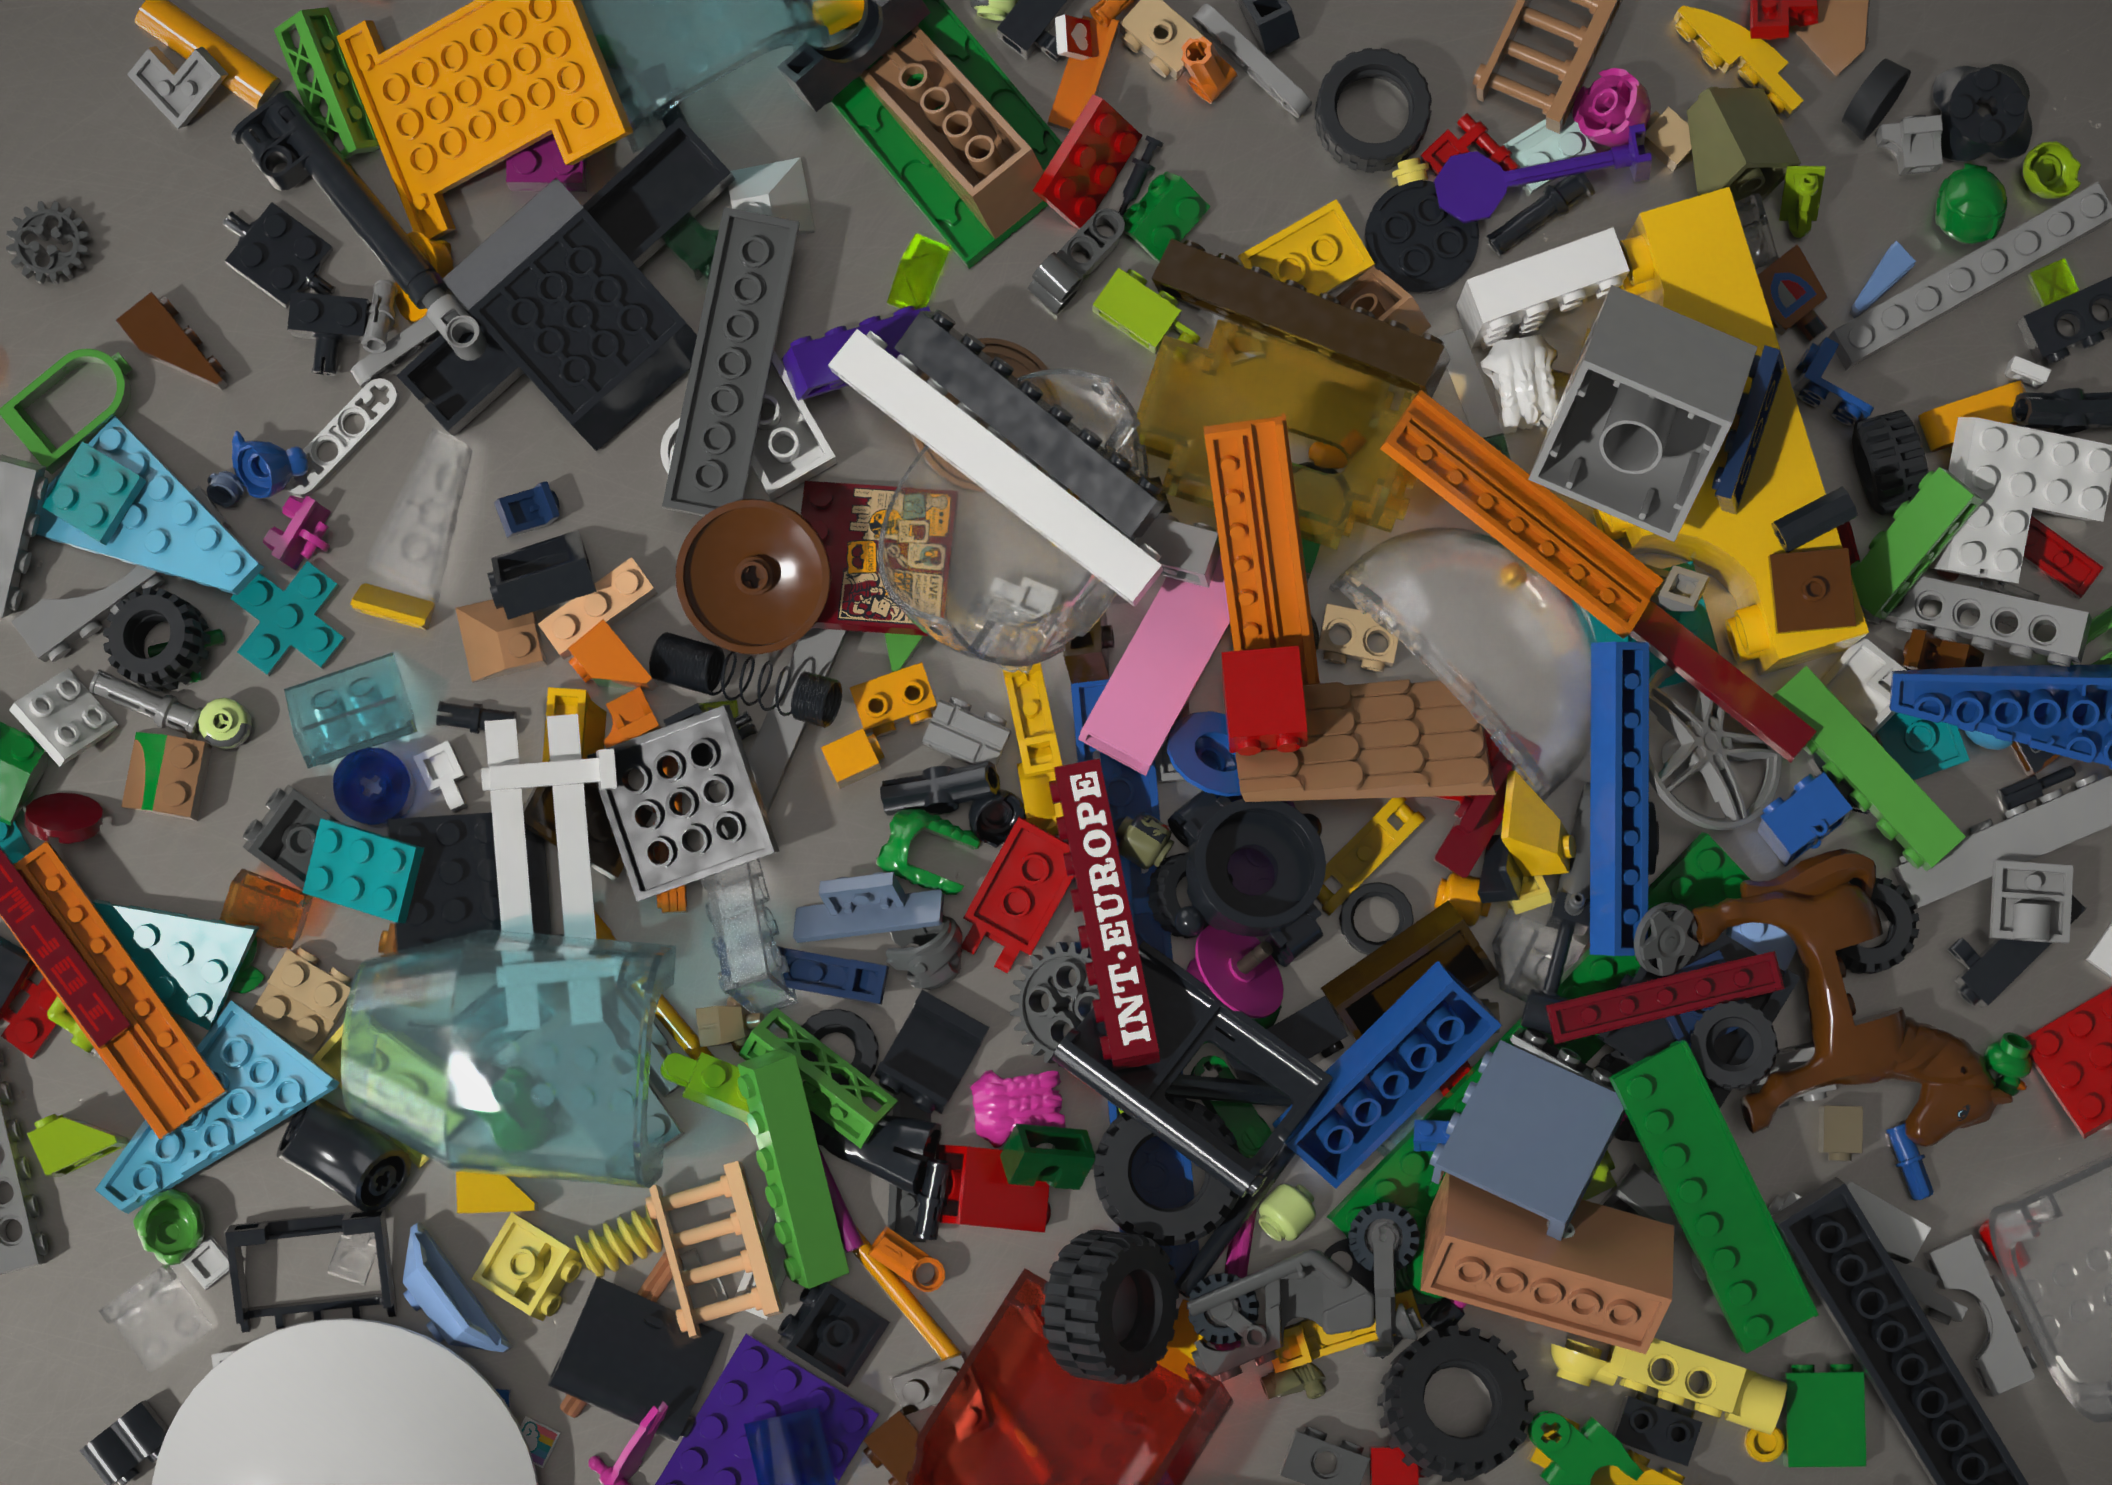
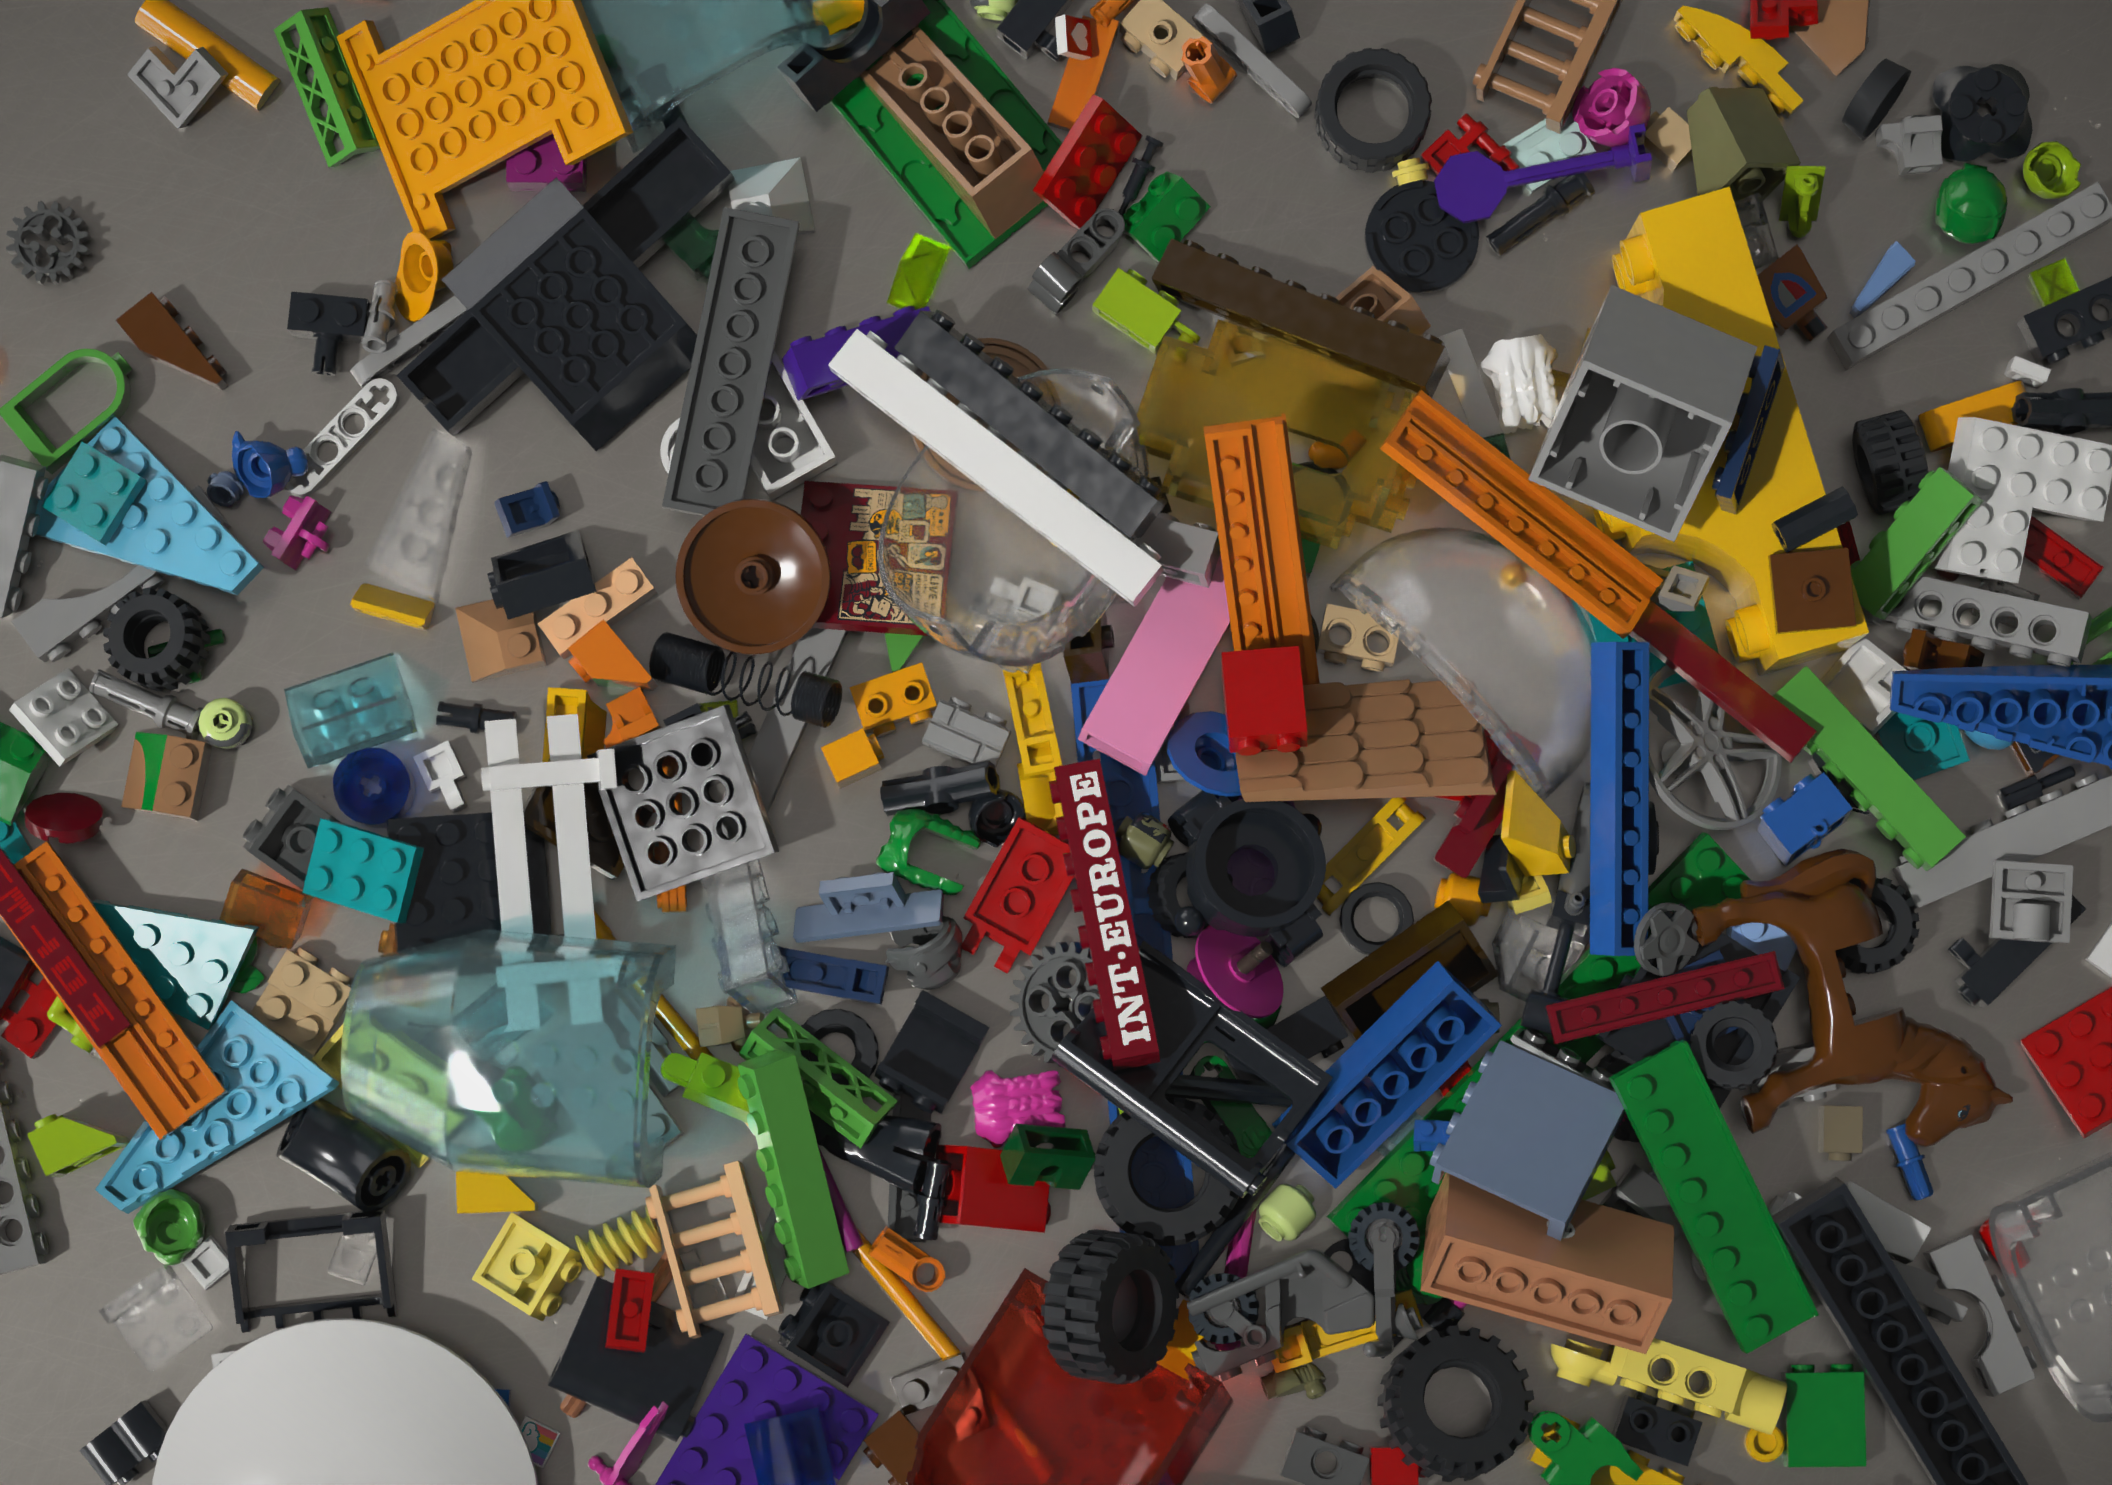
(278, 254): black plate -> none
(289, 619): teal plate -> none
(295, 138): black piece -> none
(446, 1297): light blue wedge -> none
(629, 1310): none -> red plate
(1315, 251): yellow plate -> none
(1524, 292): white piece -> none
(1818, 391): blue bracket -> none
(2011, 1060): green animal -> none

